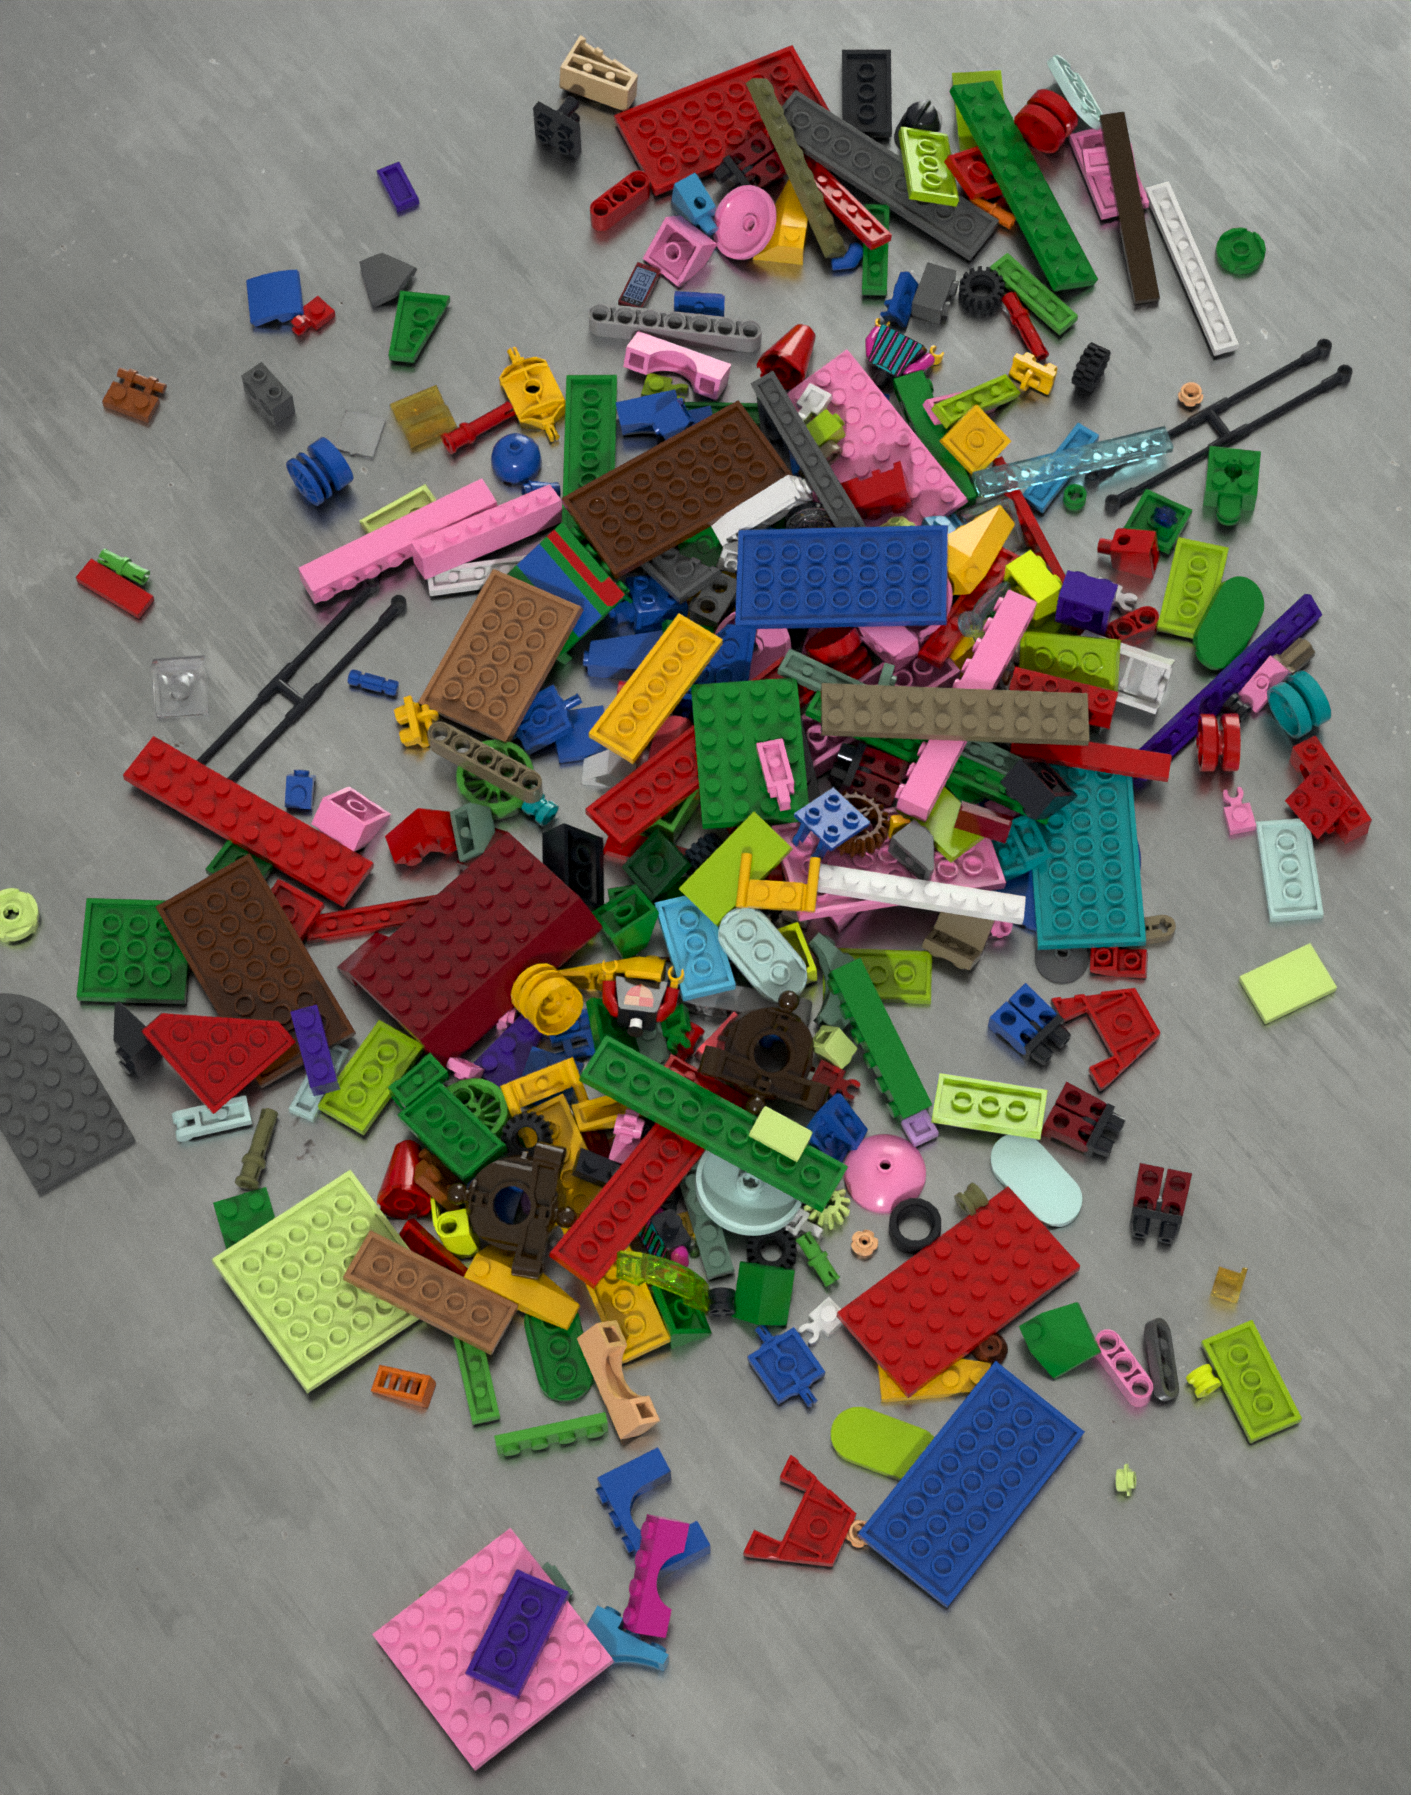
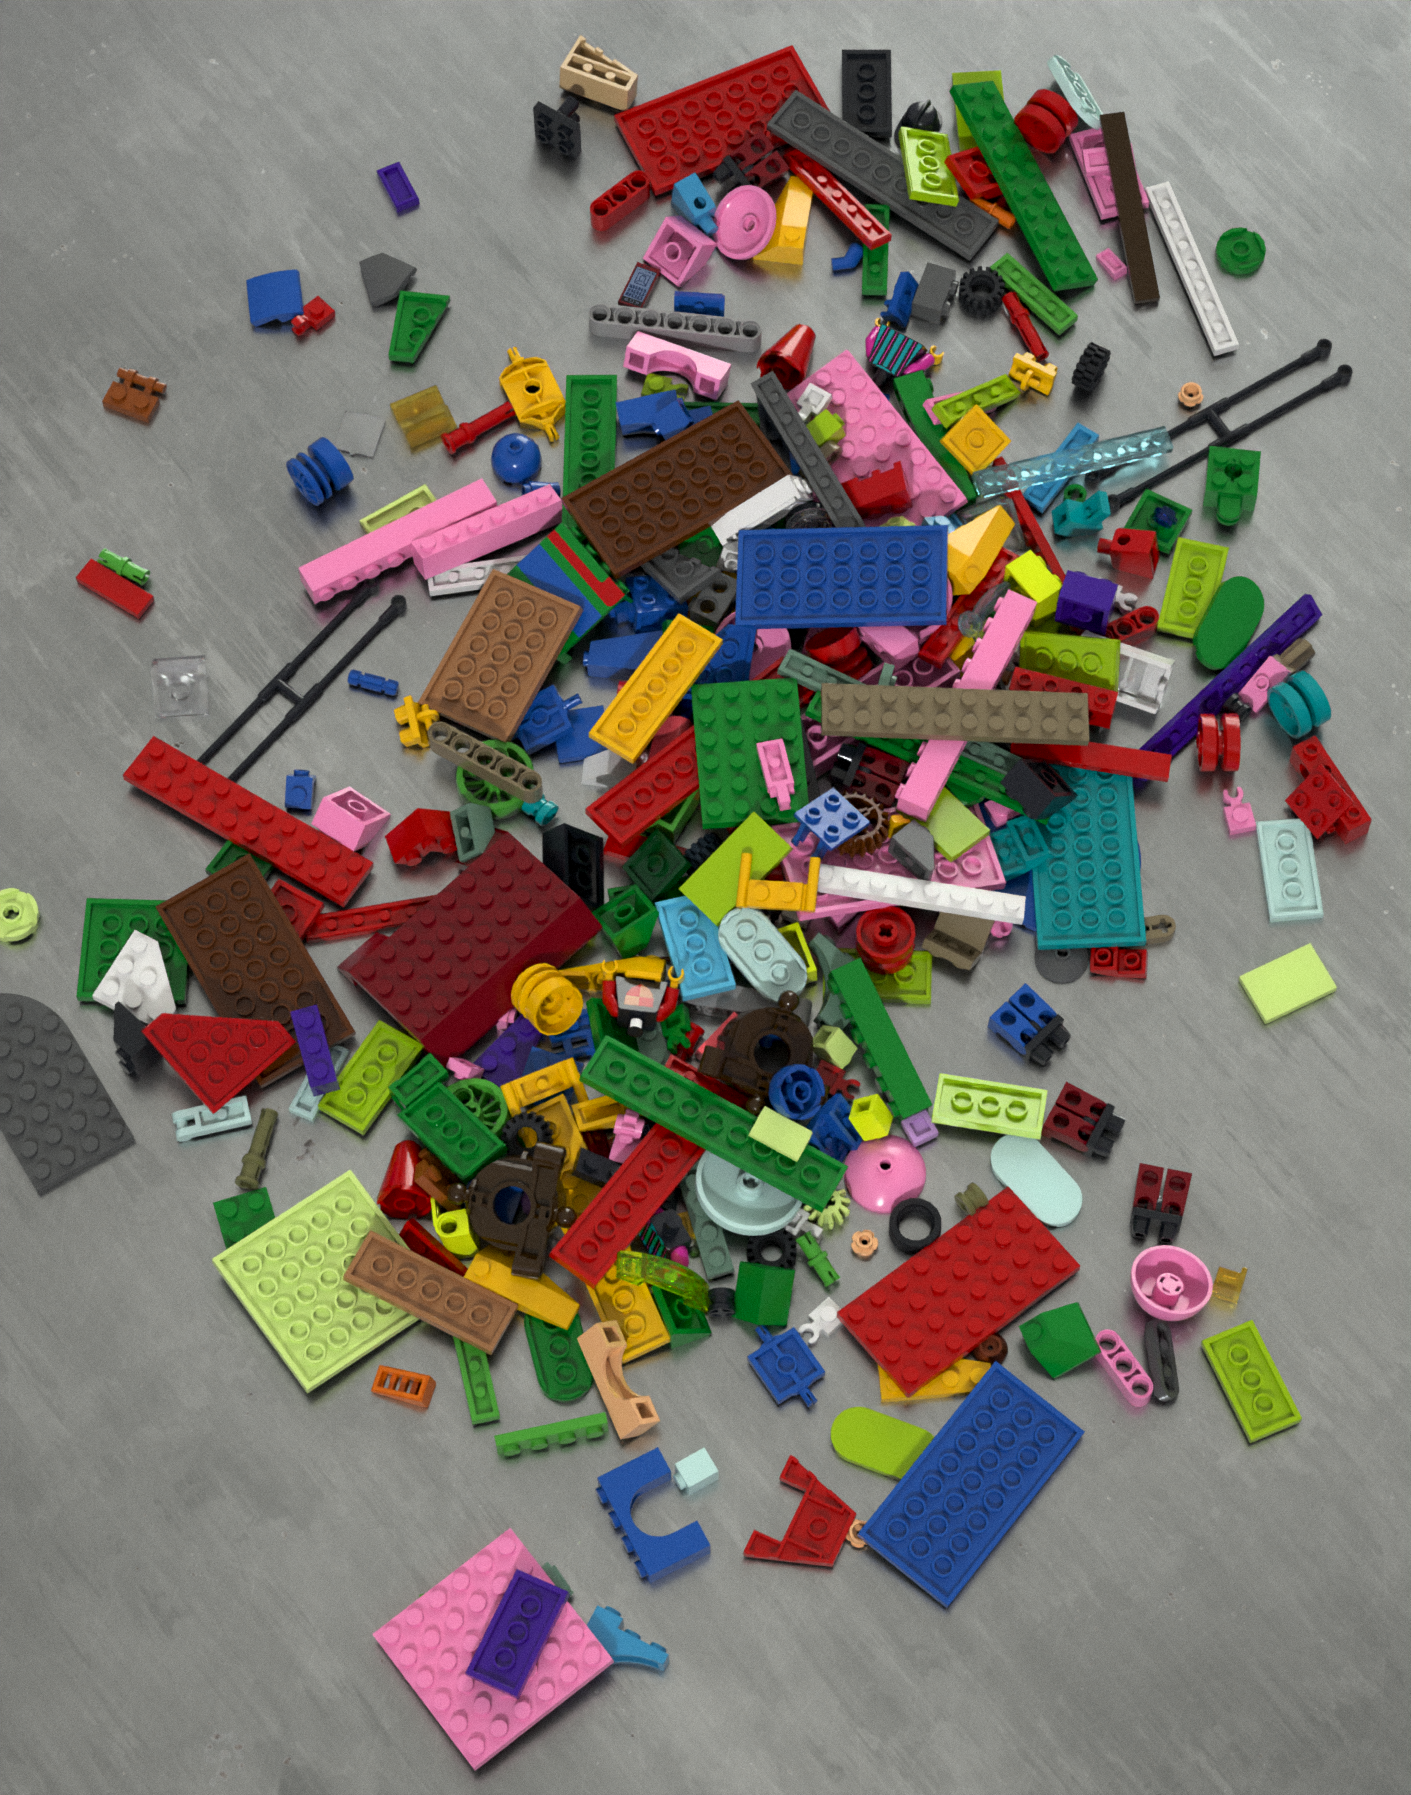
(138, 980): none -> white plate
(268, 393): dark grey brick -> none
(660, 1541): dark pink arch -> none
(695, 1472): none -> light aqua brick
(796, 168): olive plate -> none
(796, 1091): none -> blue cylinder
(870, 1117): none -> neon yellow brick
(885, 940): none -> red wheel
(983, 822): dark red panel -> none
(1079, 518): none -> teal brick
(1112, 264): none -> bright pink piece
(1121, 1023): red wing -> none
(1126, 1480): yellowish green plate -> none
(1170, 1283): none -> bright pink piece
(1203, 1380): neon yellow wheel -> none

